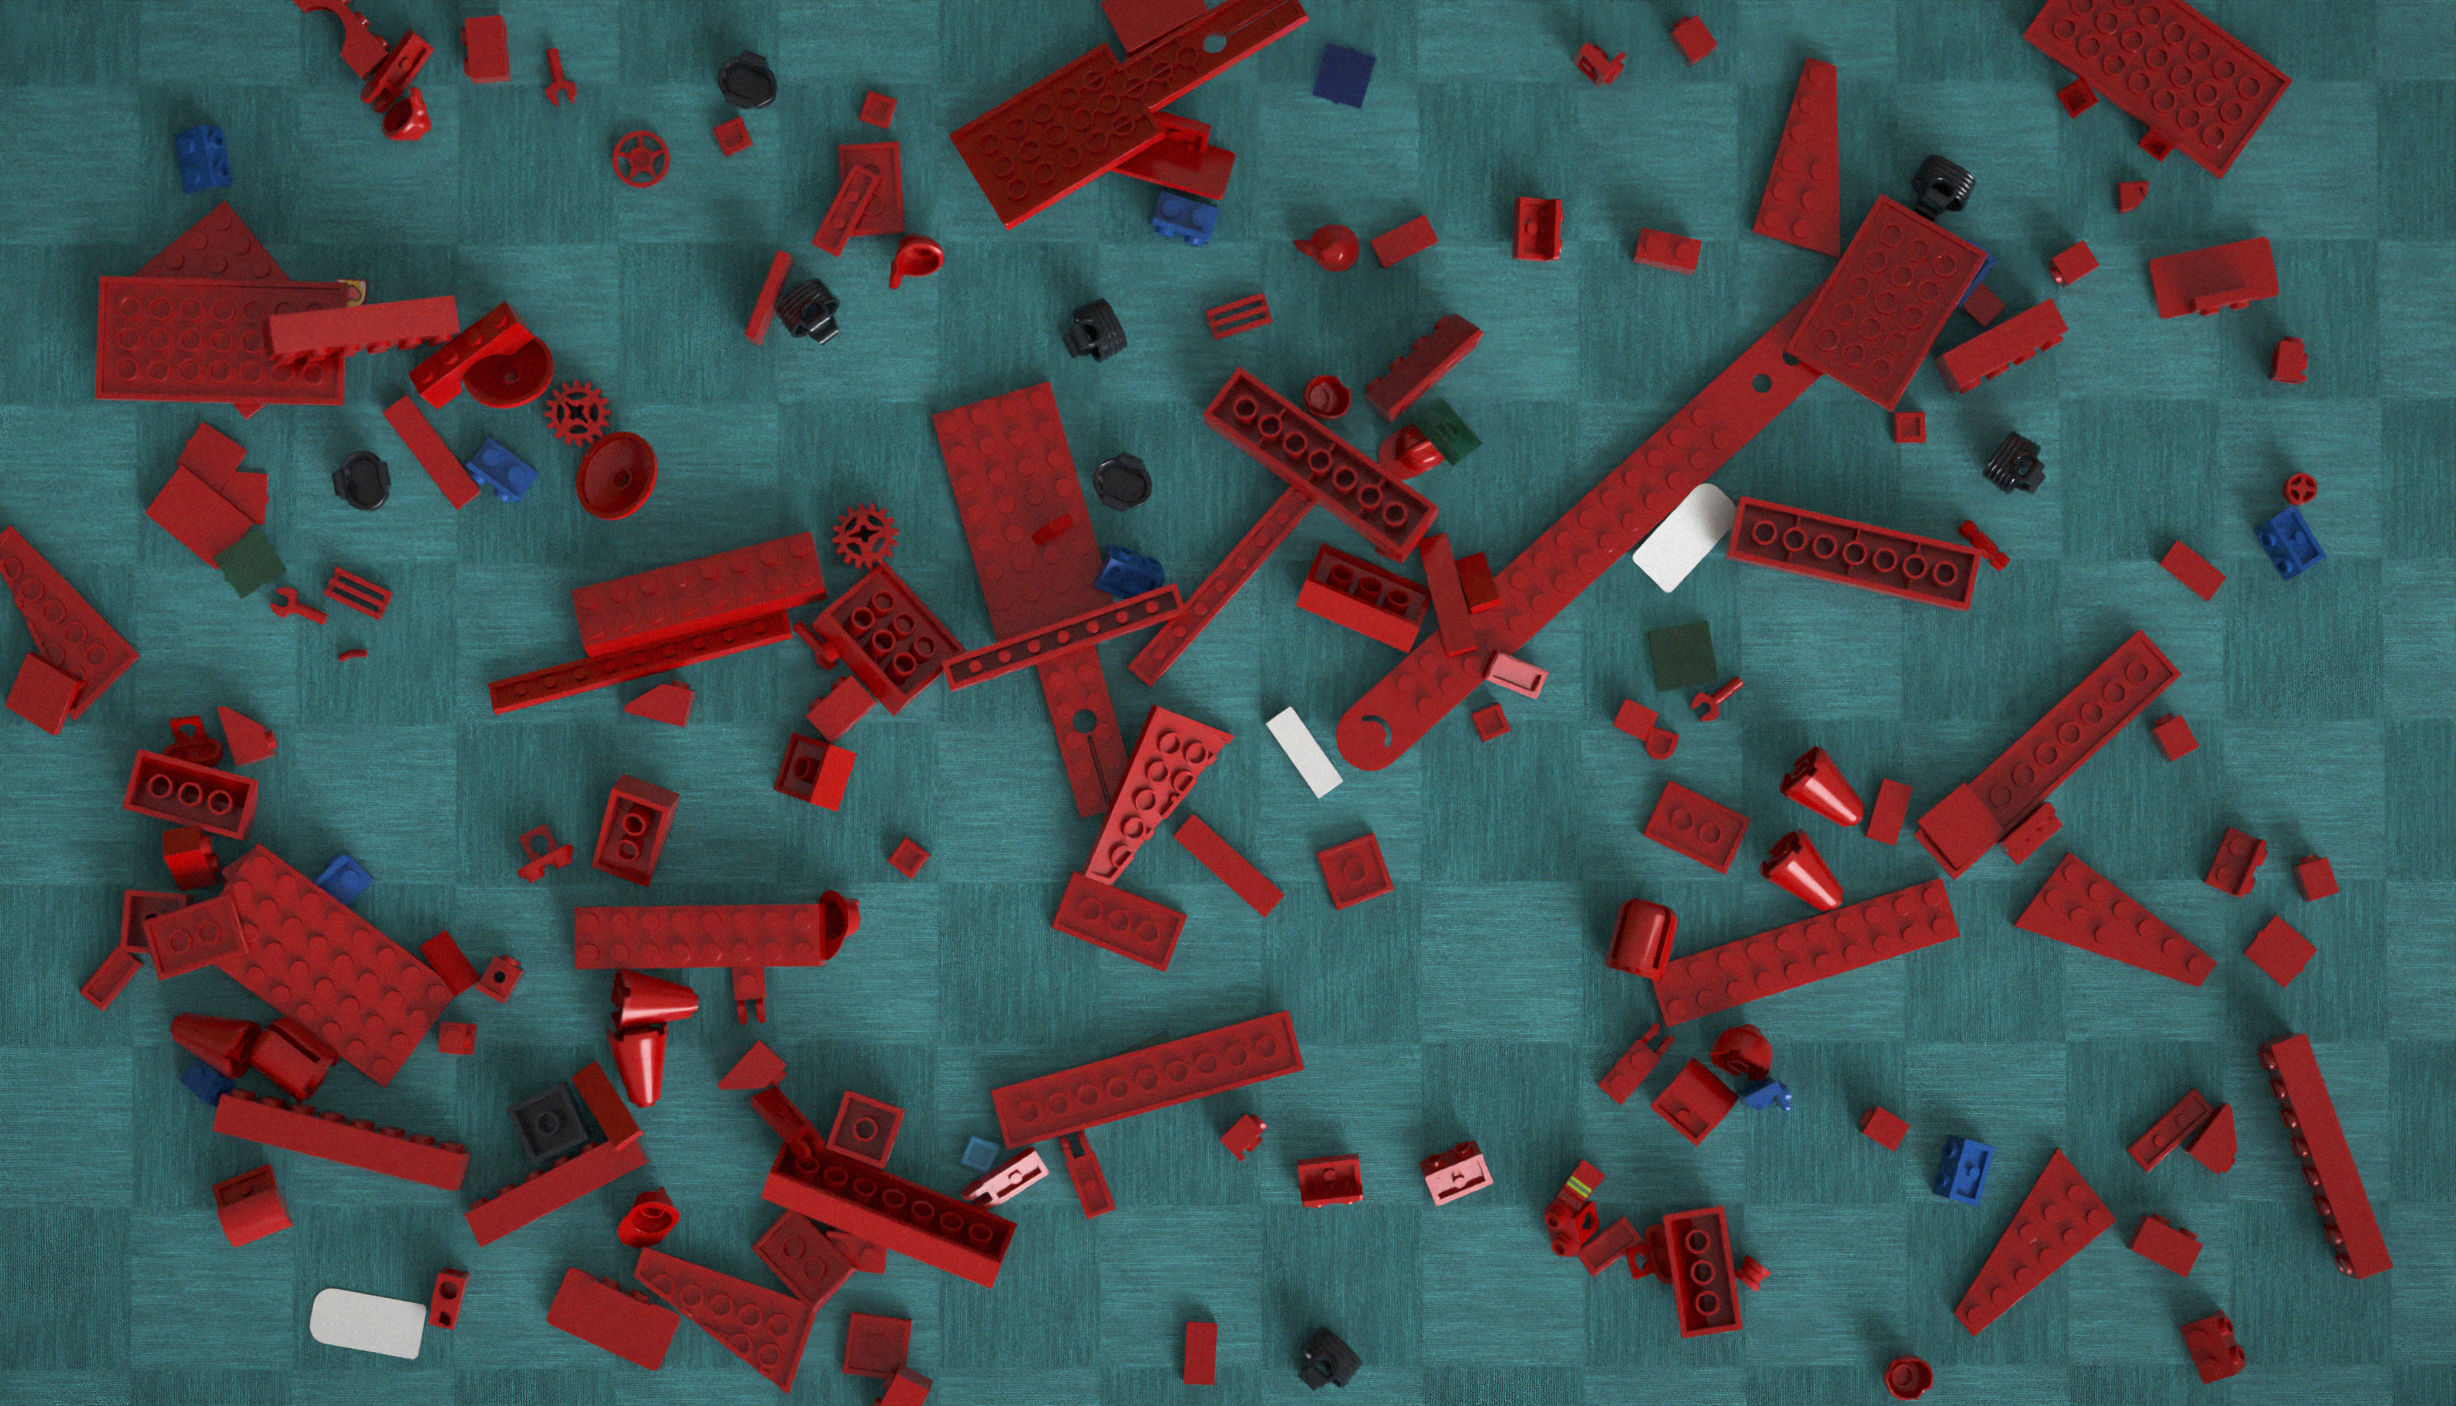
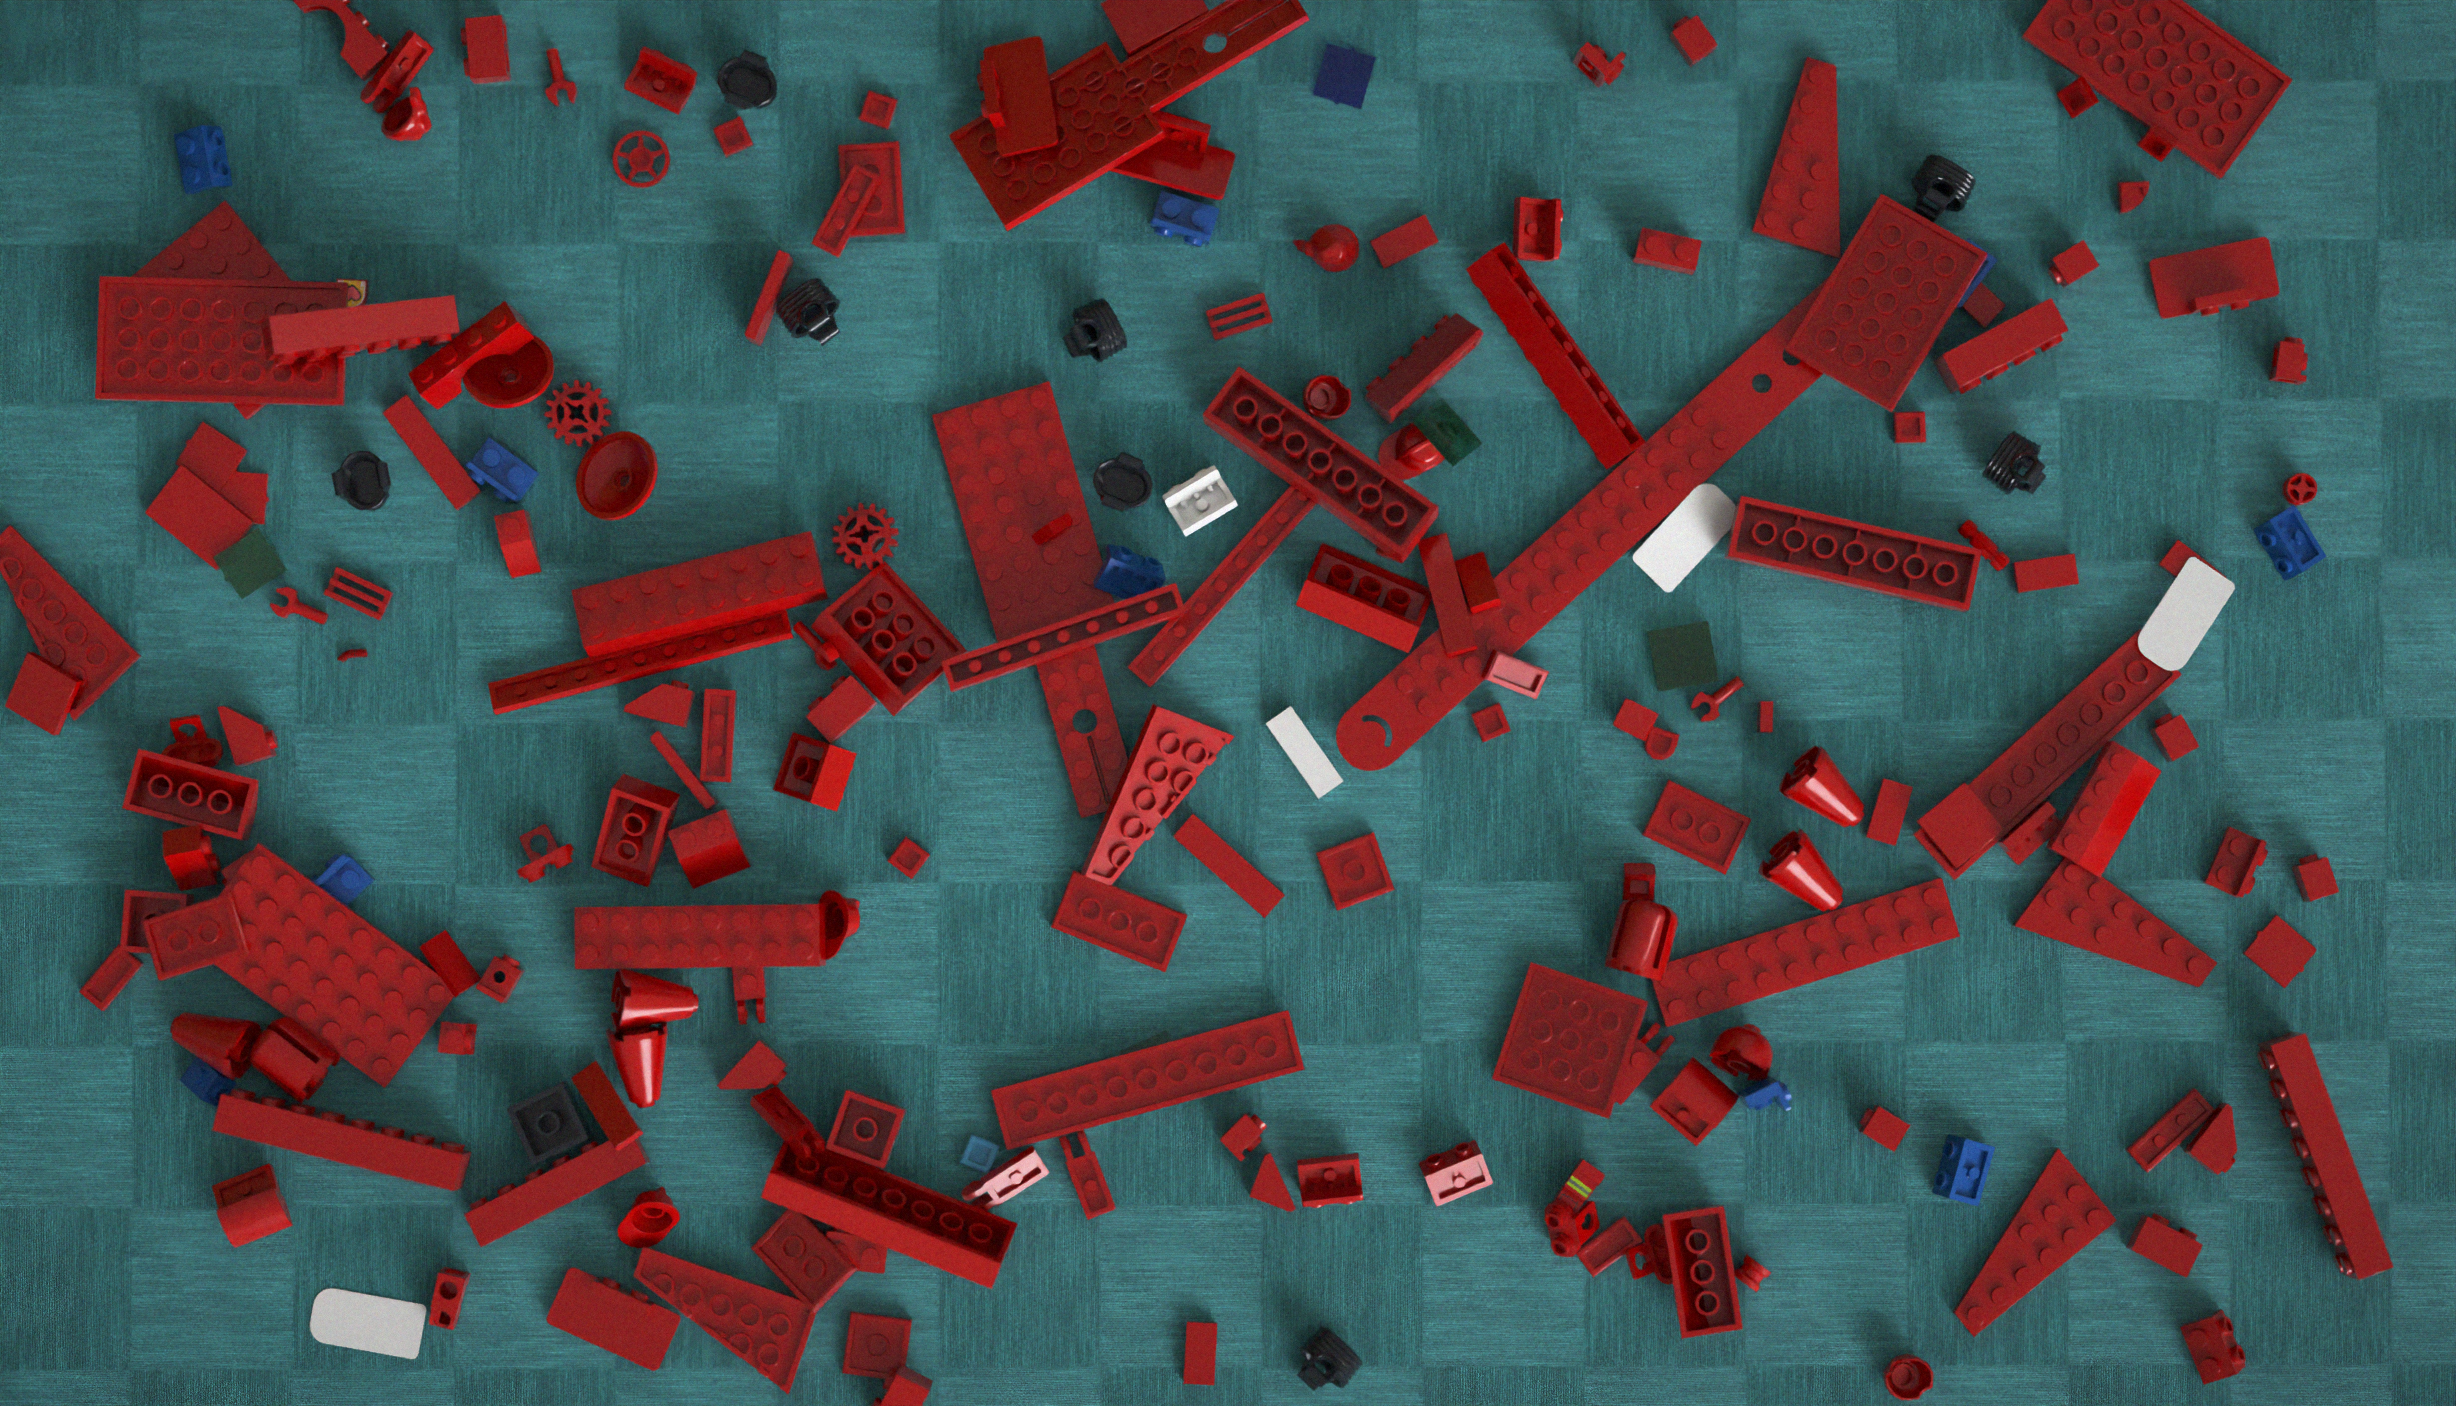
(518, 543): none -> red slope
(661, 80): none -> red bracket
(683, 770): none -> red tile
(709, 848): none -> red slope
(718, 735): none -> red plate
(915, 257): red hat -> none
(1018, 96): none -> red bracket
(1199, 500): none -> white bracket
(1270, 1186): none -> red slope
(1555, 355): none -> red brick
(1570, 1040): none -> red plate
(1639, 881): none -> red slope
(1765, 717): none -> red tile
(2045, 573): none -> red tile
(2103, 808): none -> red slope
(2184, 615): none -> white sticker

